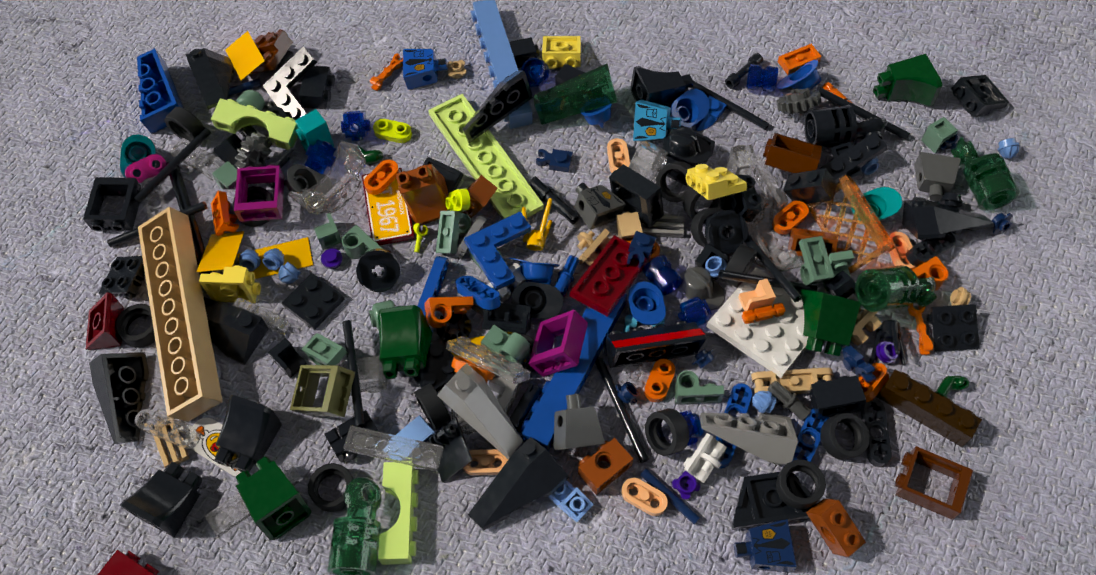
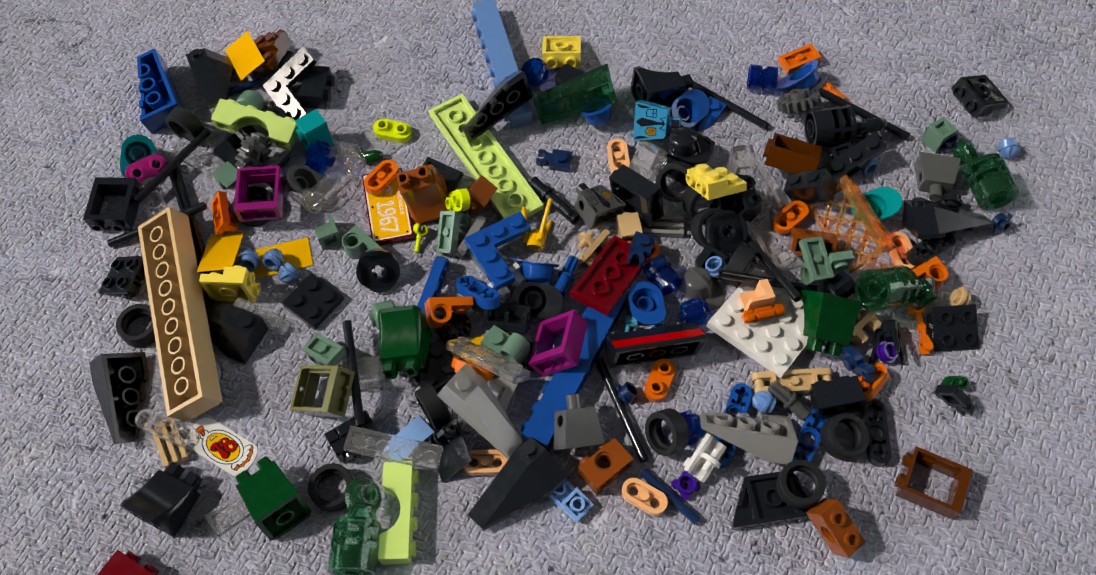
(102, 322): dark red slope -> none
(246, 433): black hips -> none
(286, 358): black panel -> none
(331, 258): dark purple plate -> none
(358, 118): clear blue brick -> none
(394, 65): orange piece -> none
(421, 67): blue torso -> none
(456, 69): tan plate -> none
(523, 50): black brick -> none
(525, 406): black pin -> none
(696, 394): sand green plate -> none
(703, 358): dark blue plate -> none
(734, 78): black bar -> none
(768, 547): dark blue torso -> none
(909, 81): dark green hips -> none
(929, 408): dark brown brick -> none
(954, 396): none -> black plate

